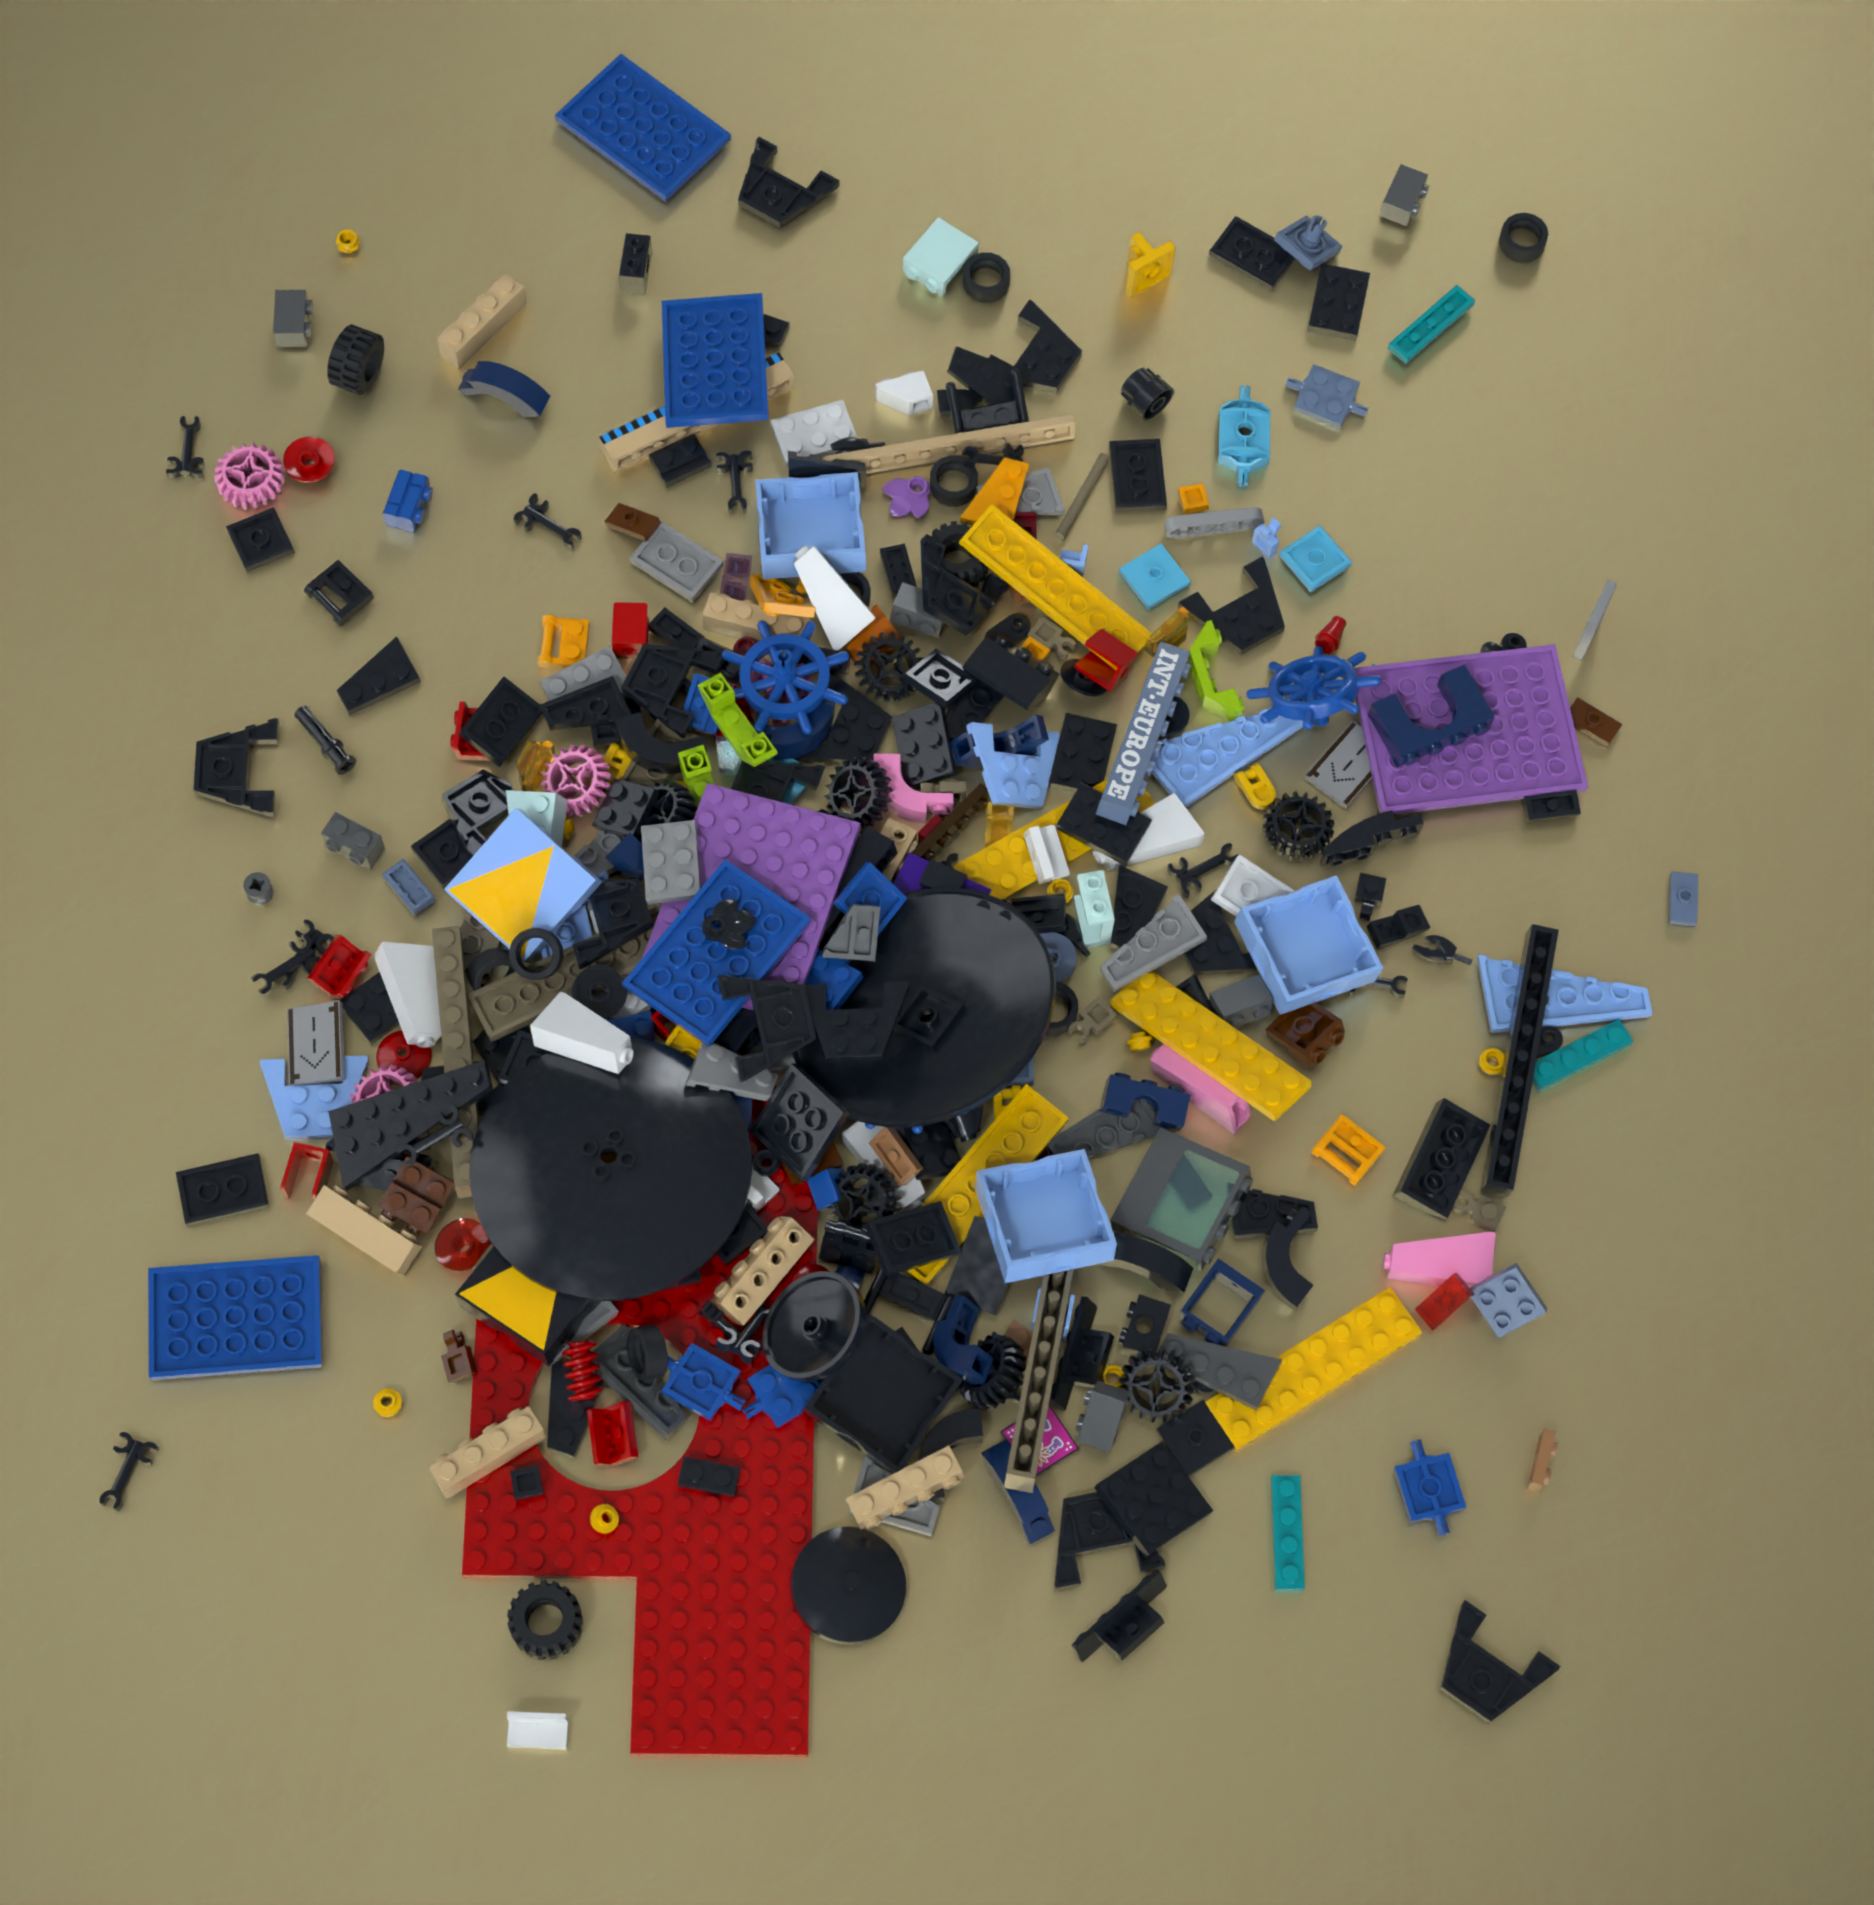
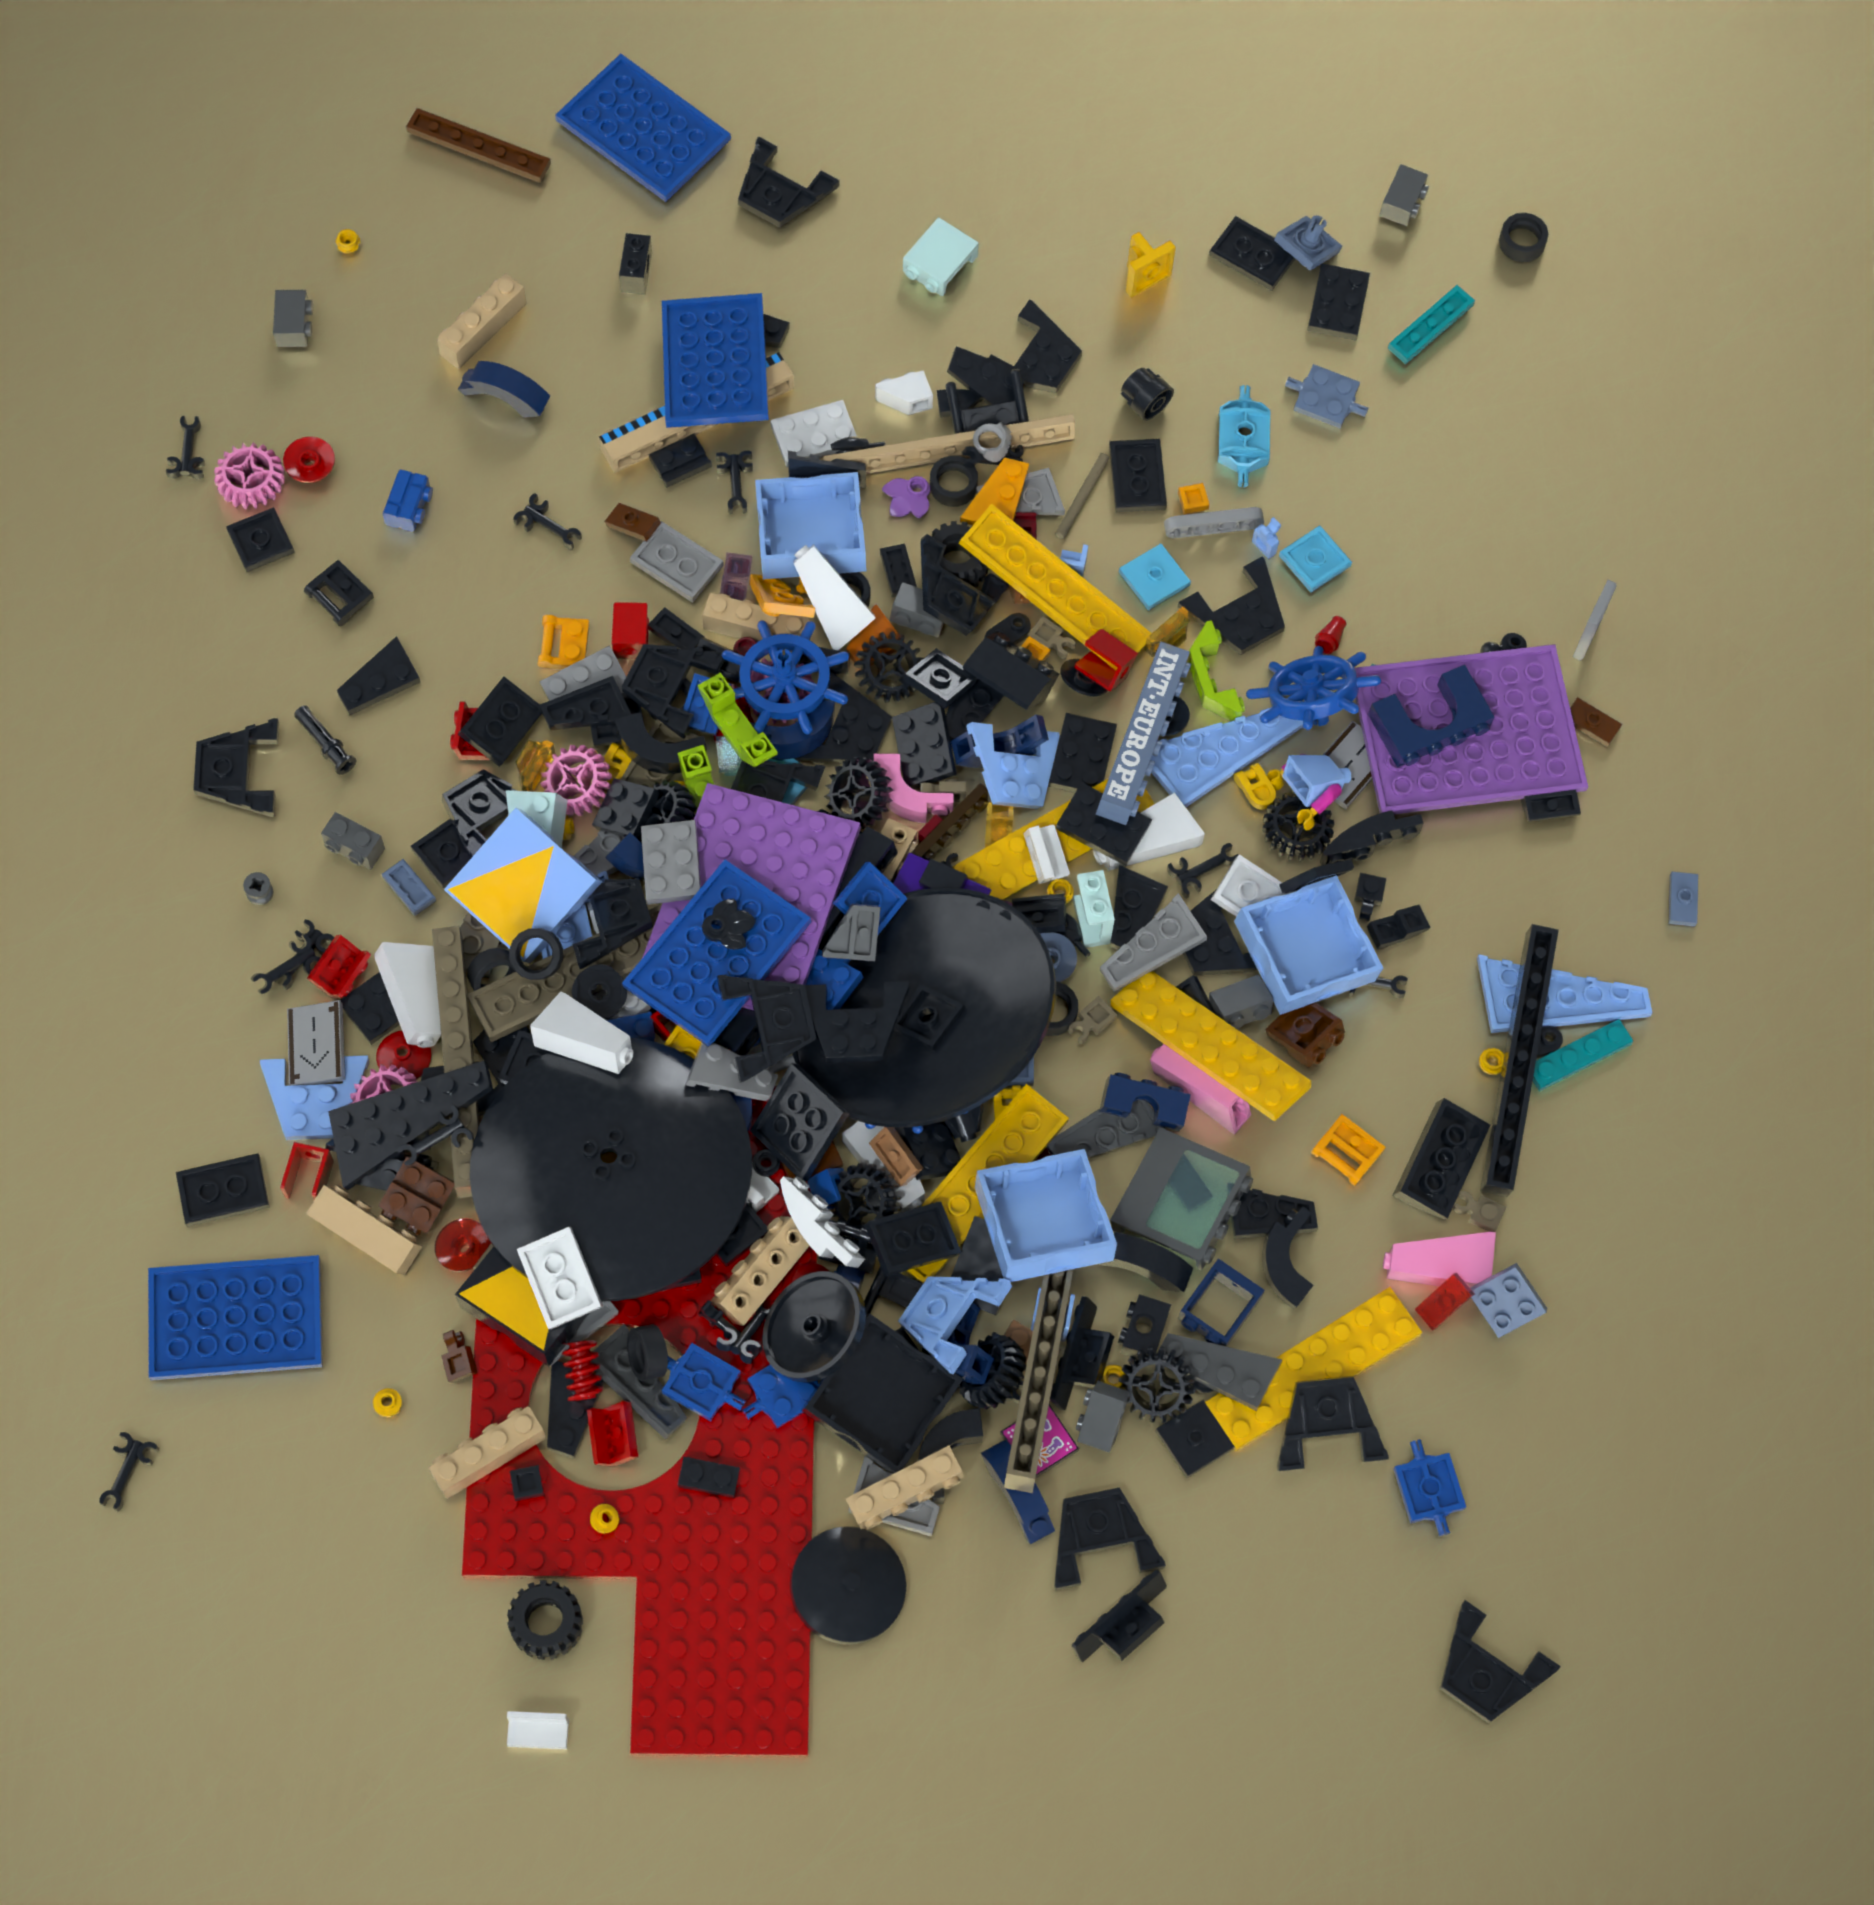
(355, 359): black tyre -> none
(478, 145): none -> reddish brown plate
(559, 1278): none -> white plate
(813, 1223): none -> white slope
(940, 1308): none -> light blue wing
(991, 261): black tyre -> none
(993, 454): none -> light grey piece
(1139, 1041): yellow plate -> none
(1153, 1499): black plate -> none
(1287, 1533): teal plate -> none
(1313, 780): none -> light blue torso
(1315, 875): none -> black tile
(1328, 1409): none -> black wing
(1443, 954): black hand -> none
(1545, 1449): medium nougat plate -> none

